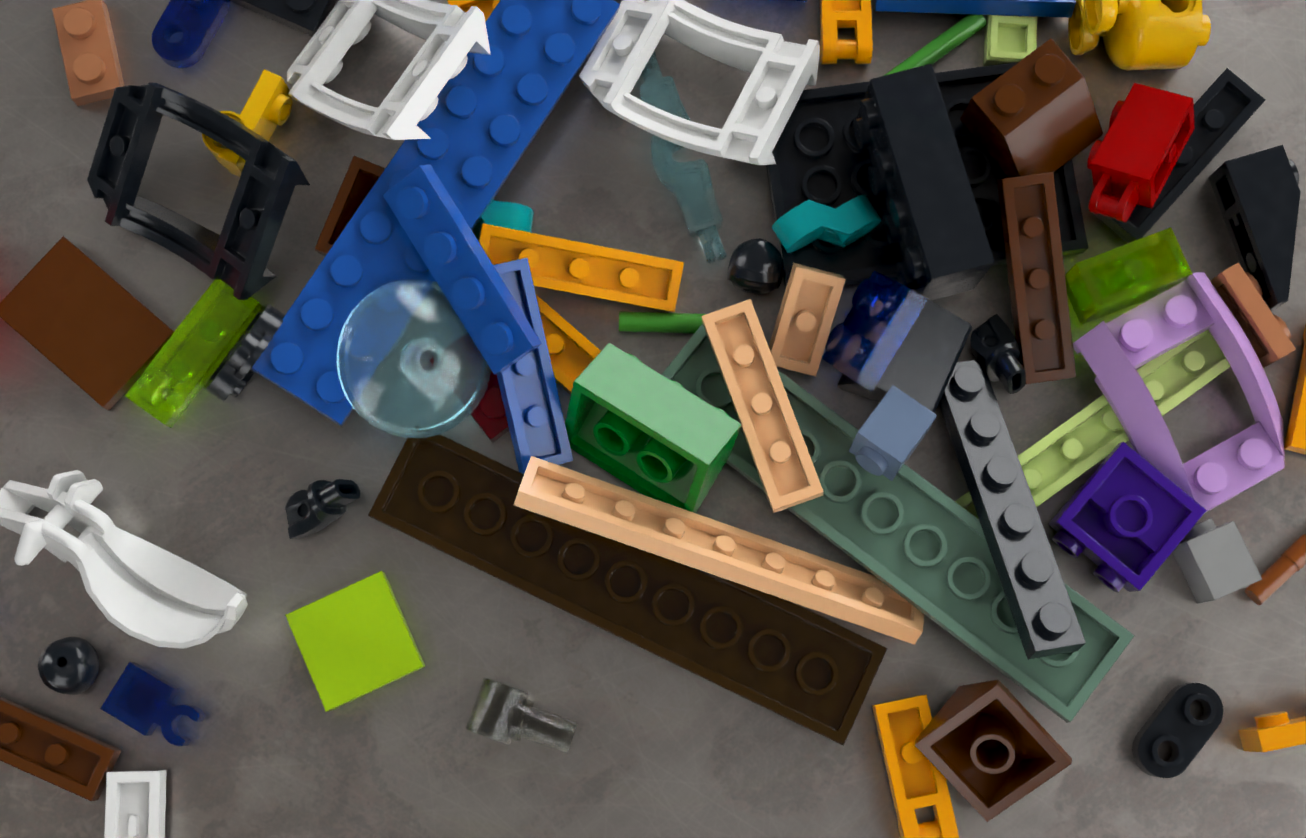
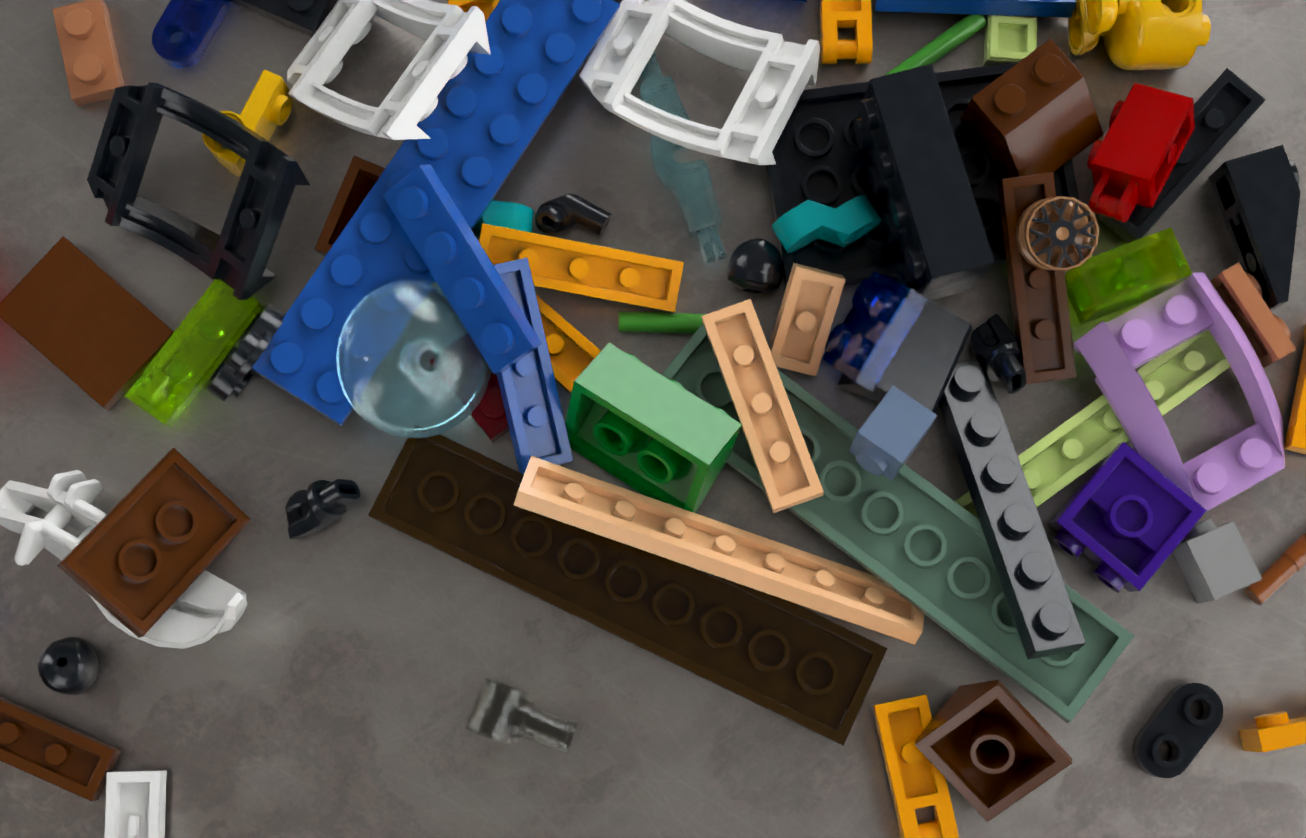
(146, 701): clear blue plate -> none
(154, 543): none -> reddish brown tile
(355, 641): lime tile -> none
(571, 211): none -> black arm
(1056, 233): none -> medium nougat wheel

